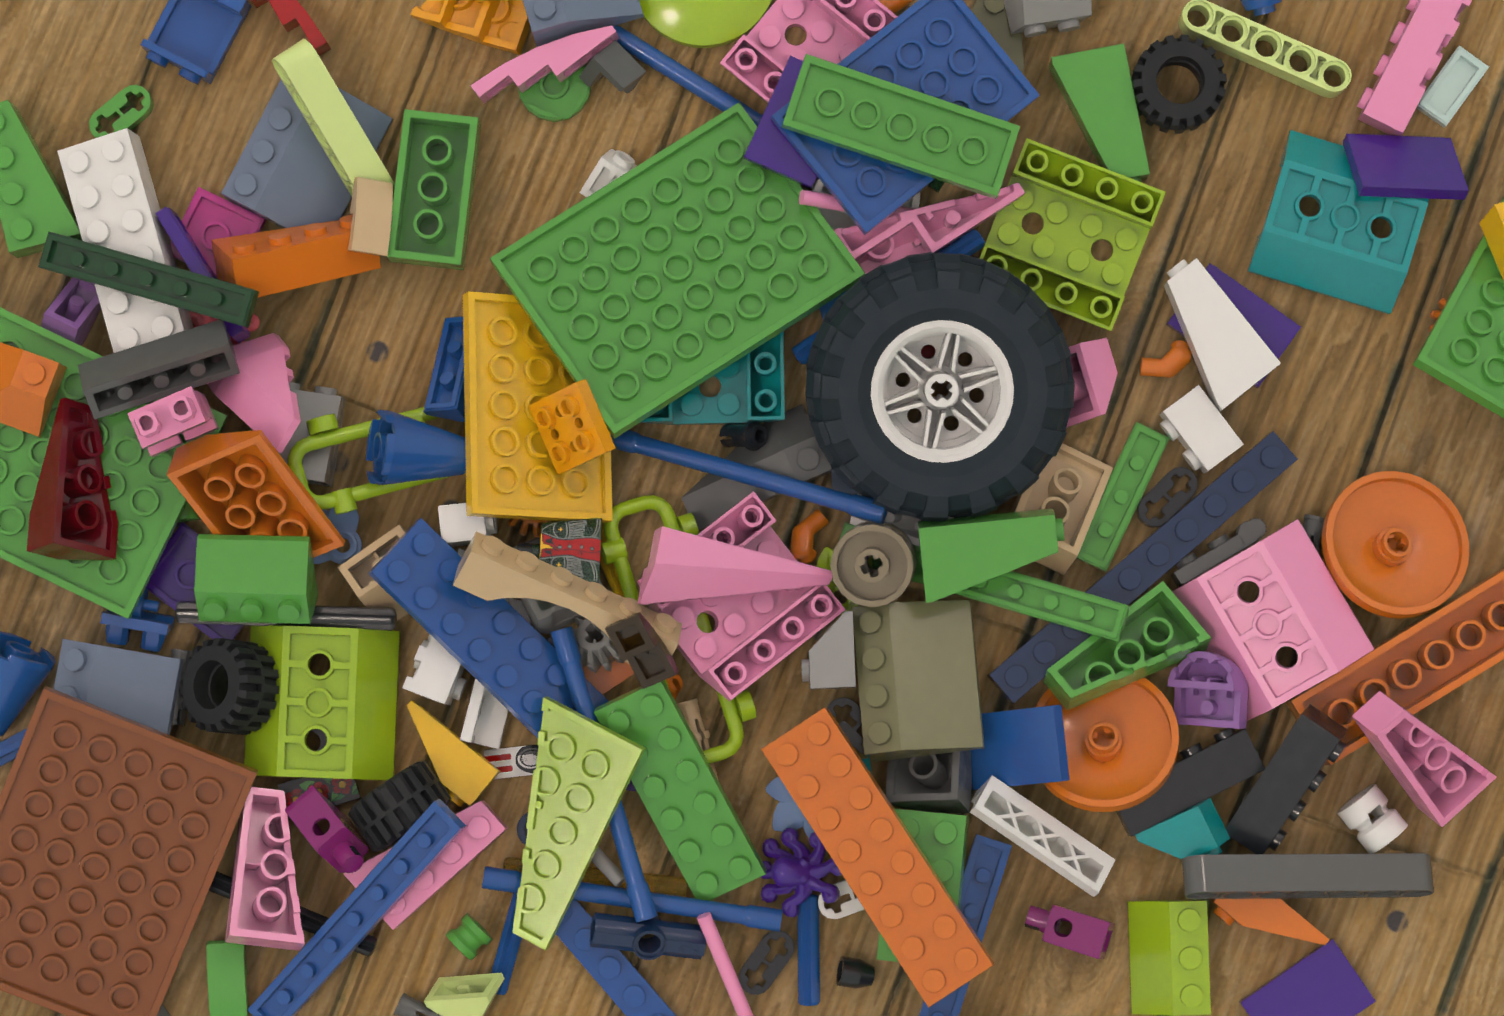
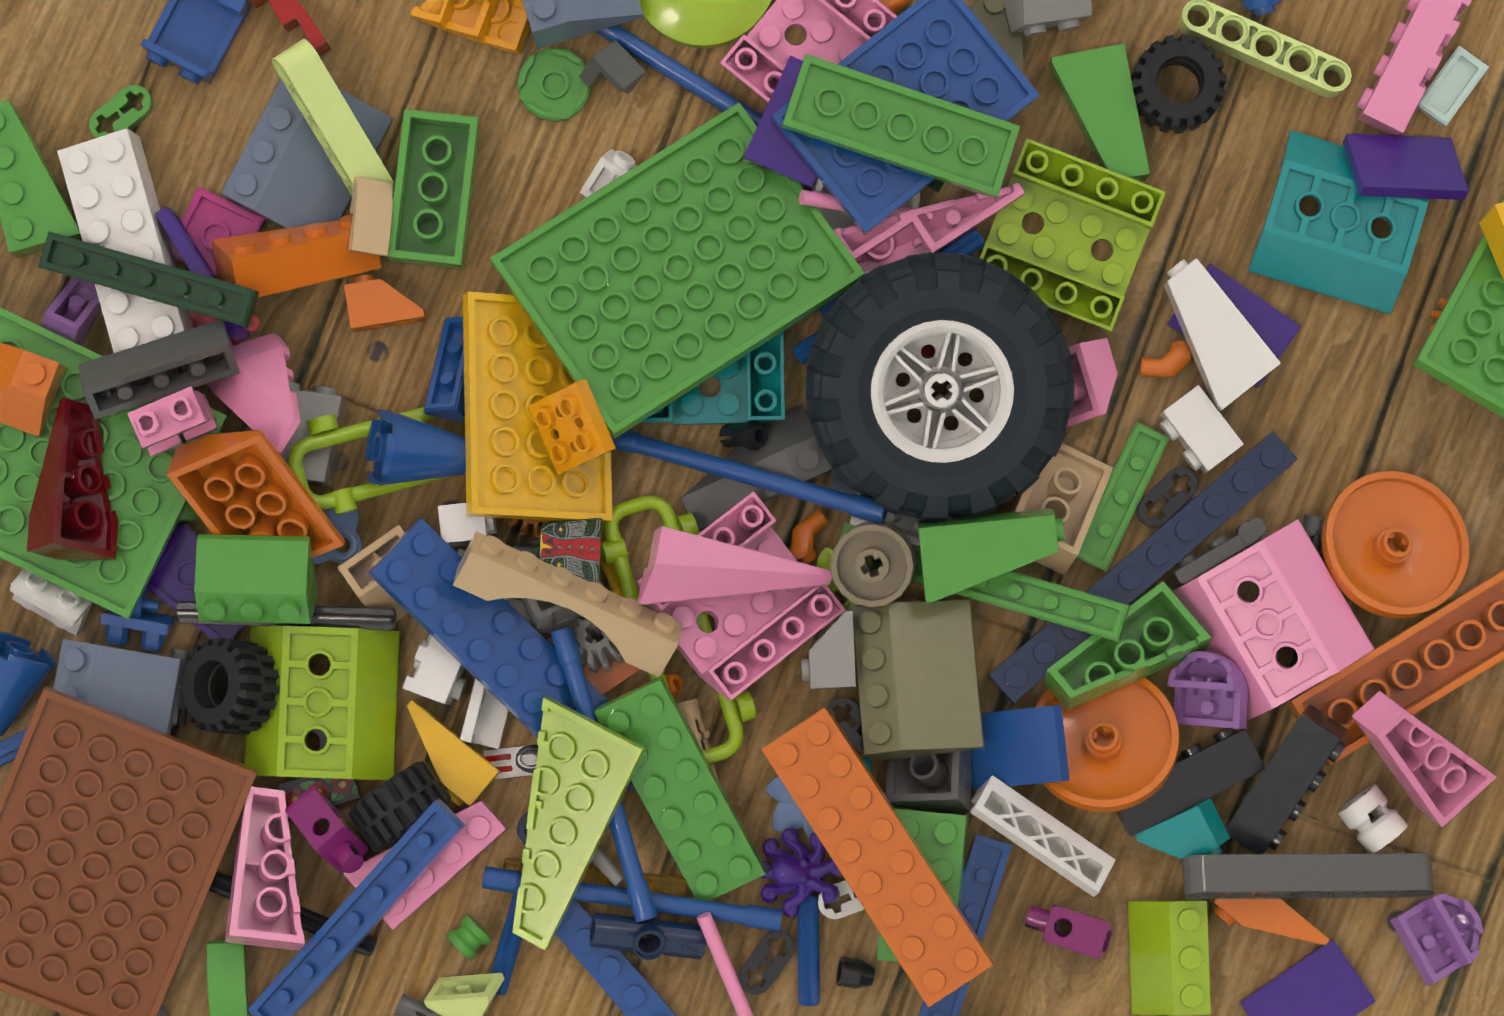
(51, 601): none -> white bracket
(378, 305): none -> orange slope
(559, 56): bright pink slope -> none
(643, 648): dark brown slope -> none
(1439, 935): none -> medium lavender slope

